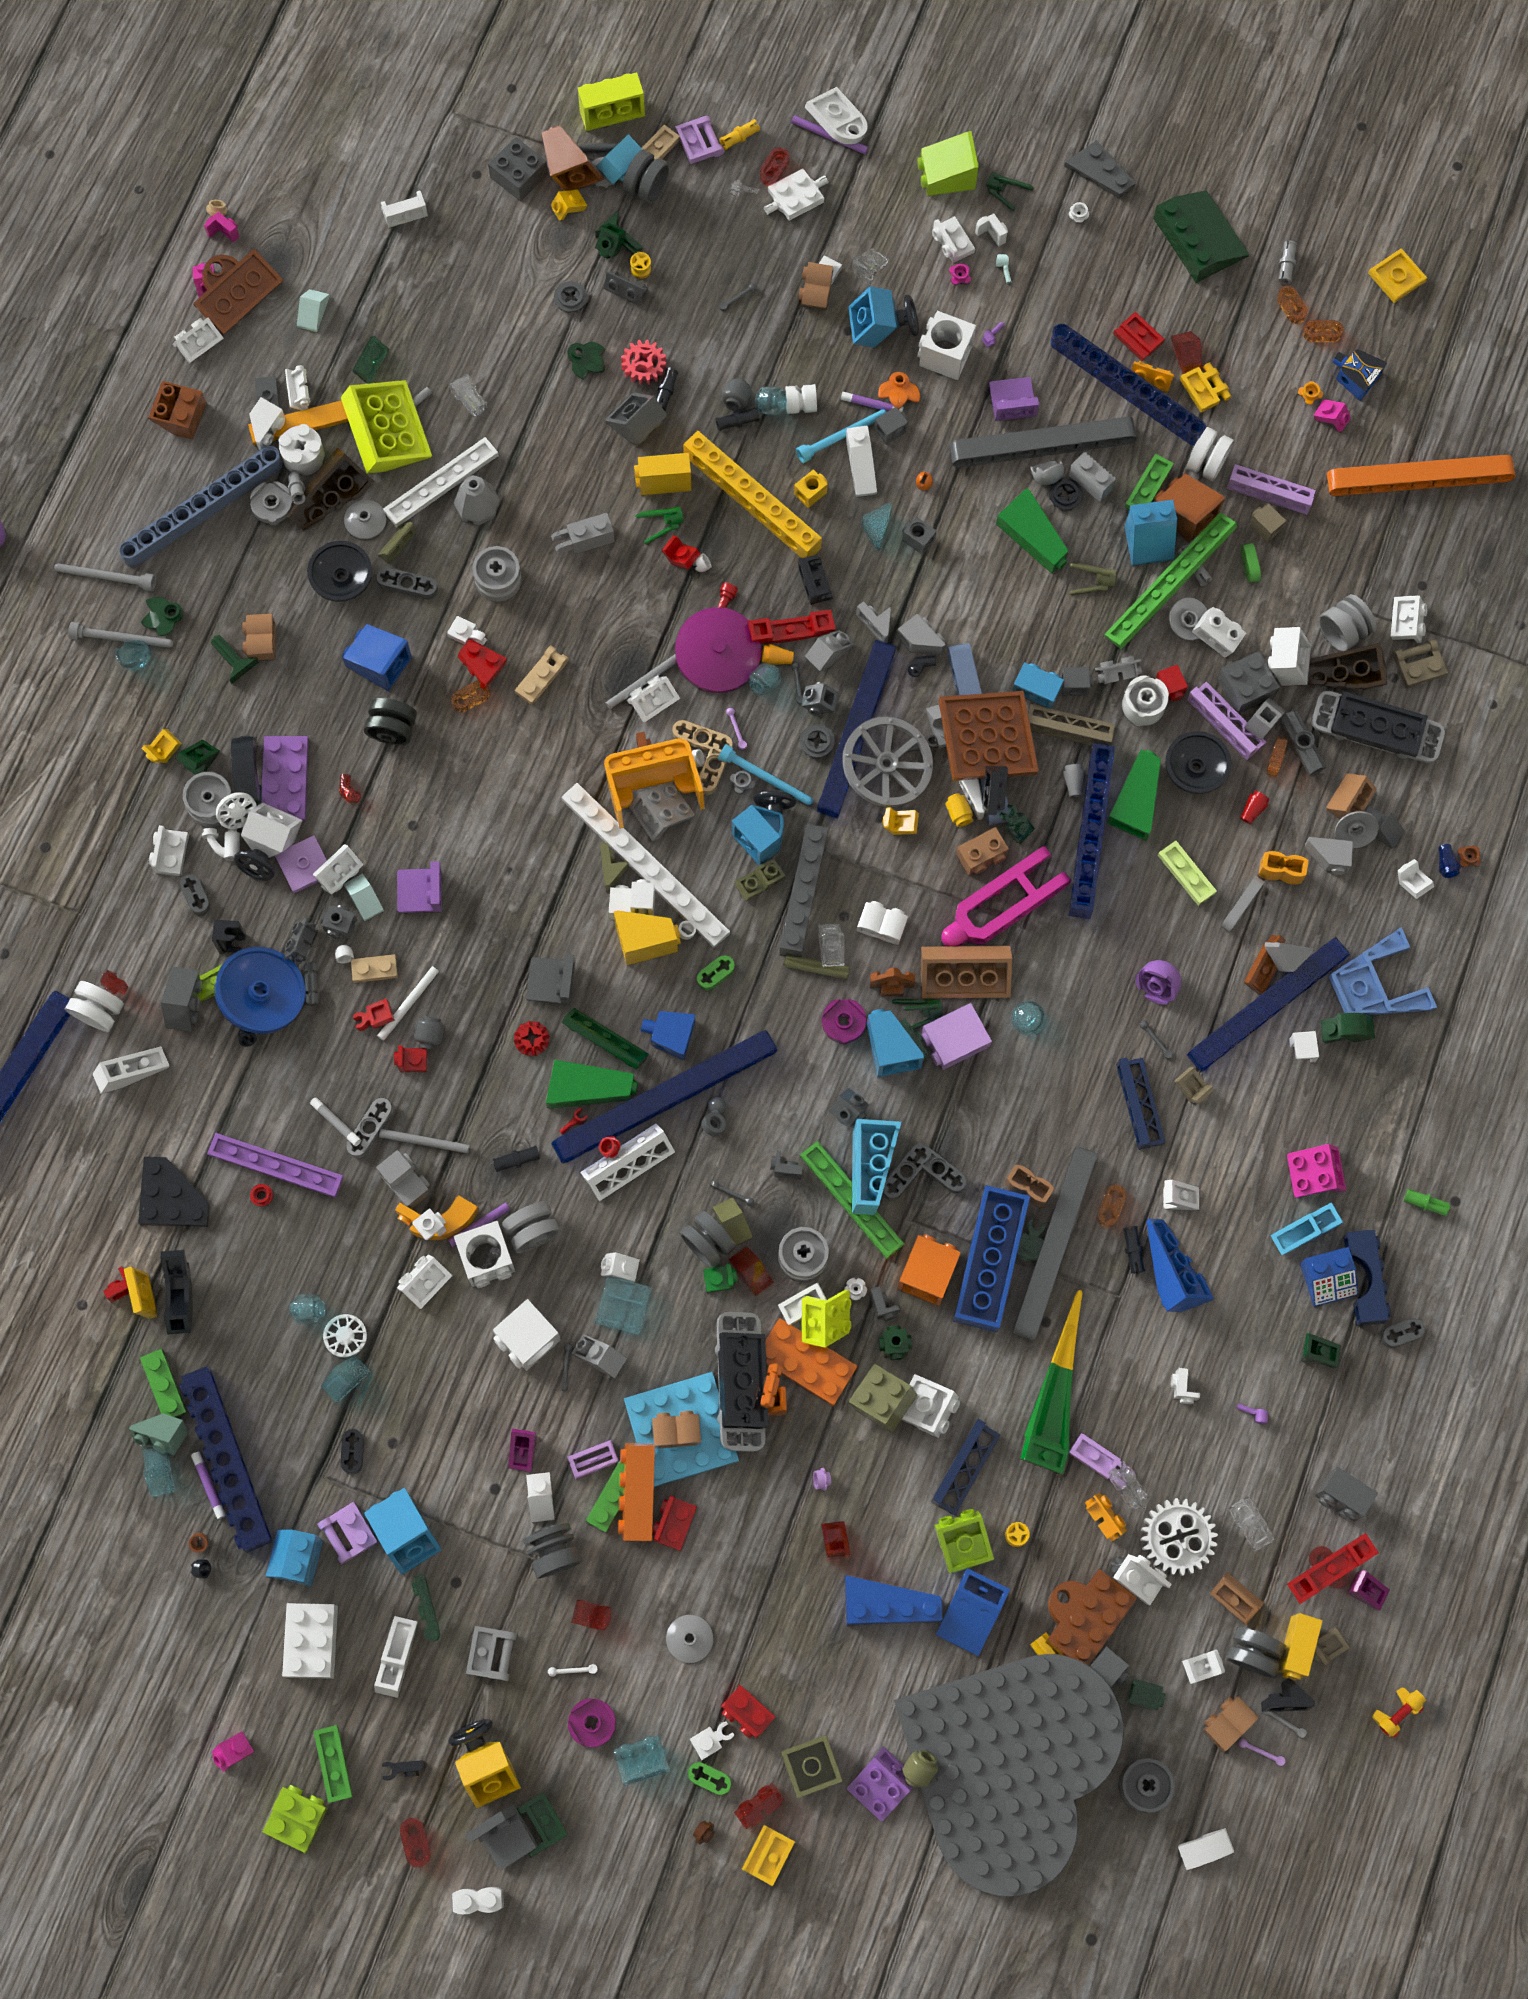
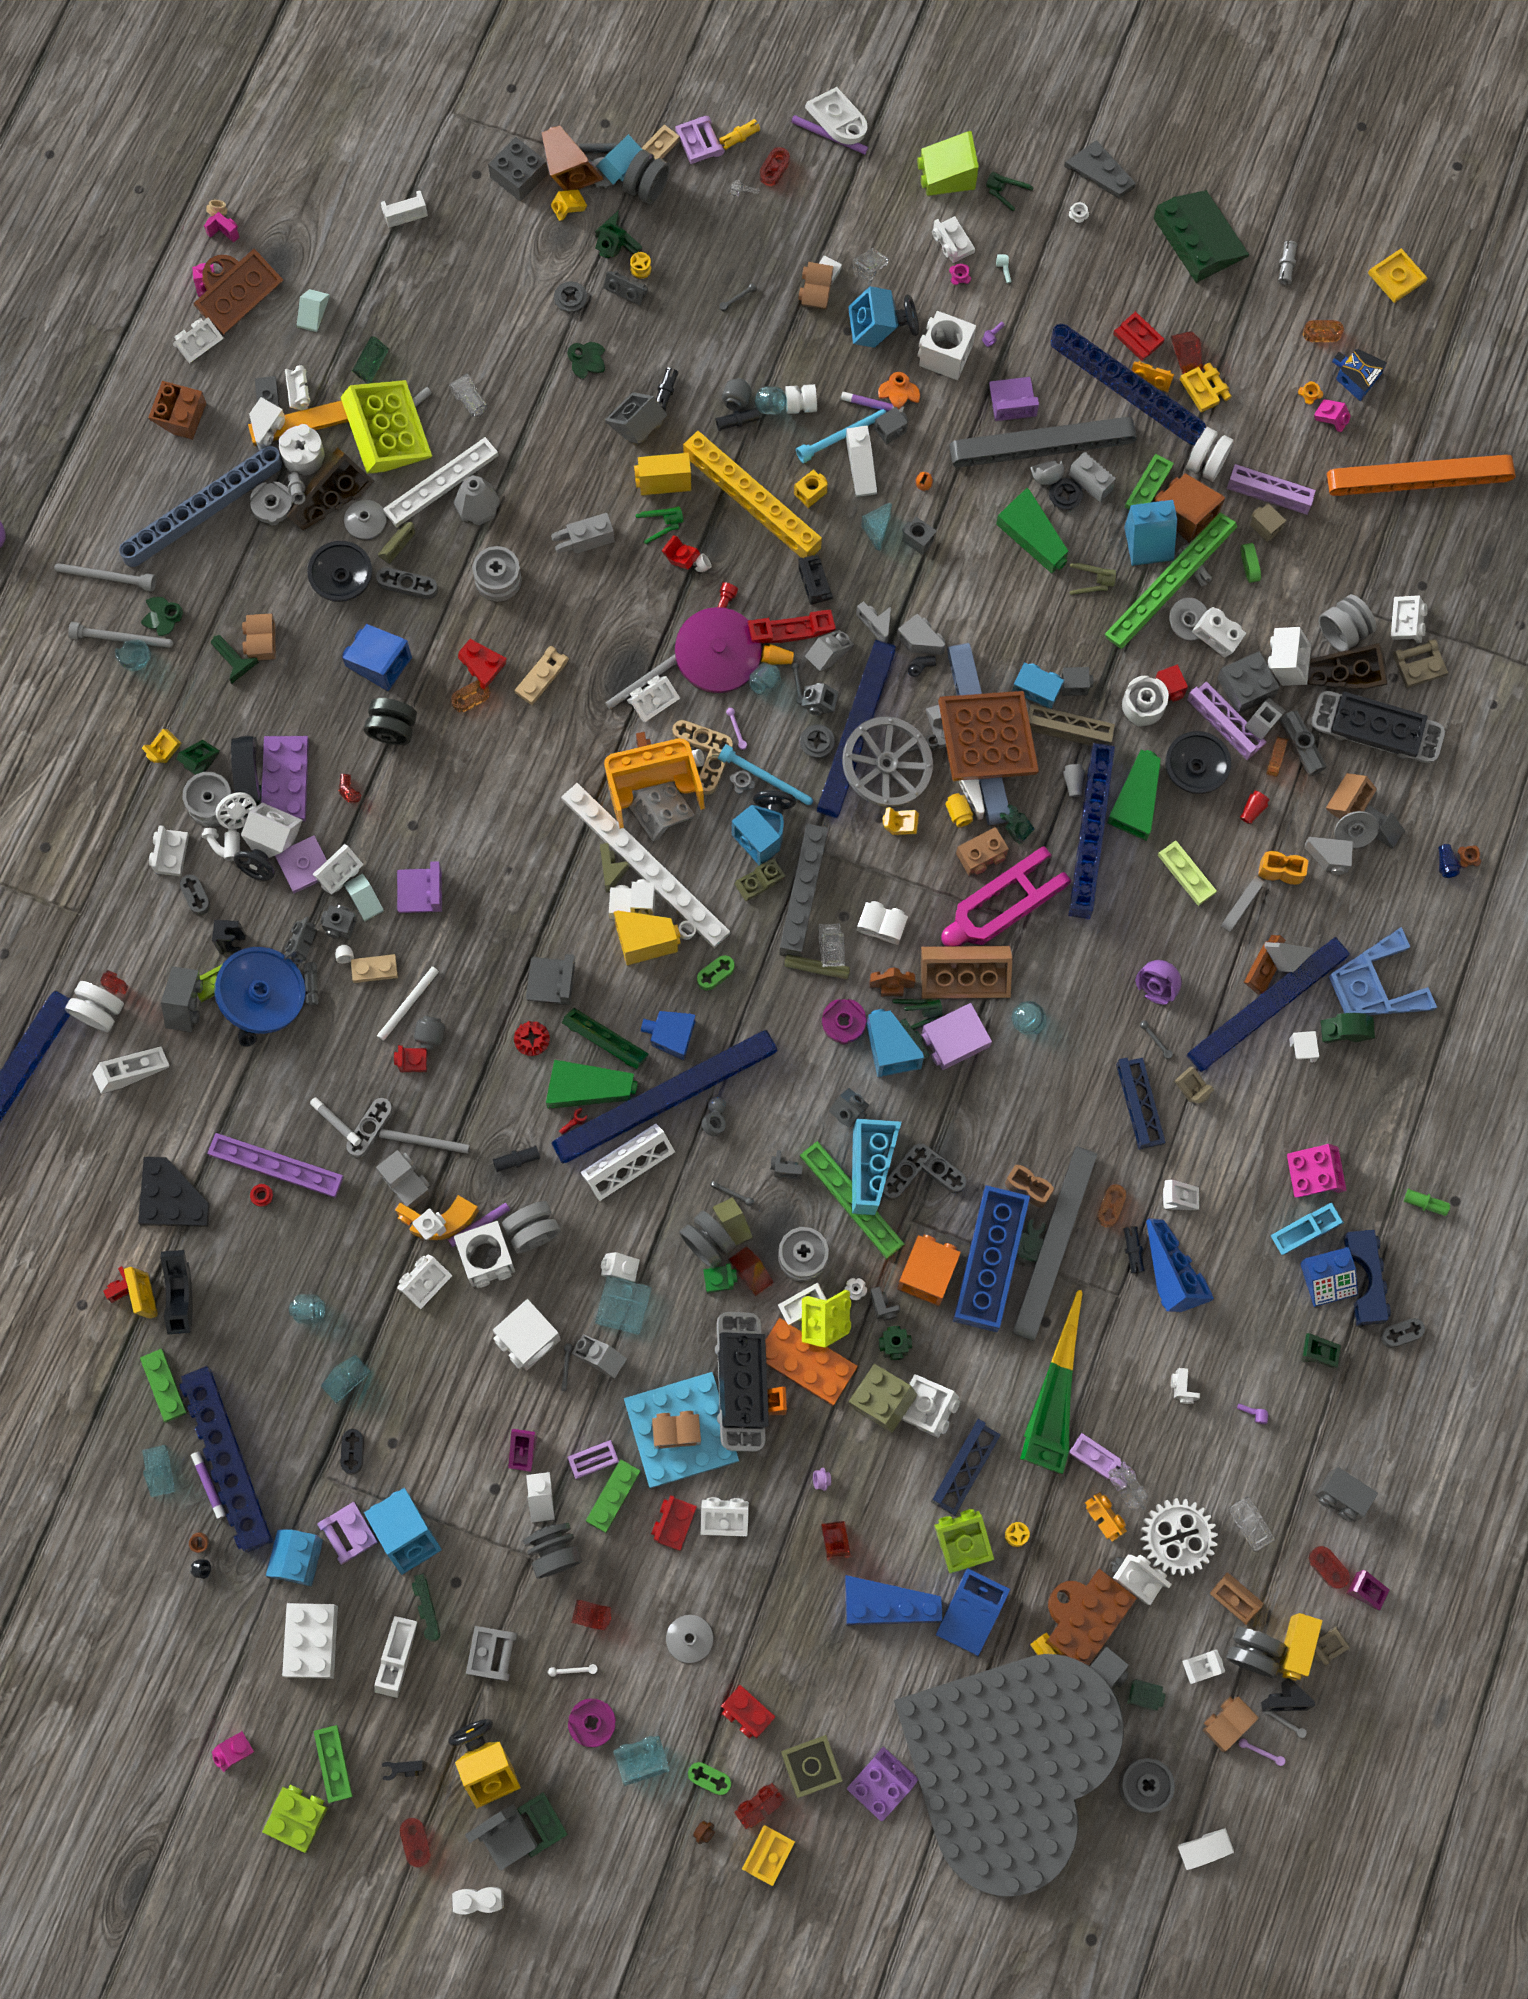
(160, 1432): sand green slope -> none
(345, 1335): white wheel -> none
(376, 1015): red plate -> none
(463, 630): white plate -> none
(606, 1144): red plate -> none
(611, 101): neon yellow brick -> none
(637, 1492): orange brick -> none
(644, 359): coral gear -> none
(708, 1741): white plate -> none
(724, 1517): none -> white bracket
(771, 1385): orange axle -> none
(795, 194): white plate -> none
(920, 1769): olive head -> none
(994, 789): black bracket -> none
(995, 228): white bracket -> none
(1110, 671): light grey hinge -> none
(1295, 303): clear orange beam -> none
(1332, 1568): red slope -> none
(1411, 1703): yellow piece -> none
(1414, 880): white bracket -> none

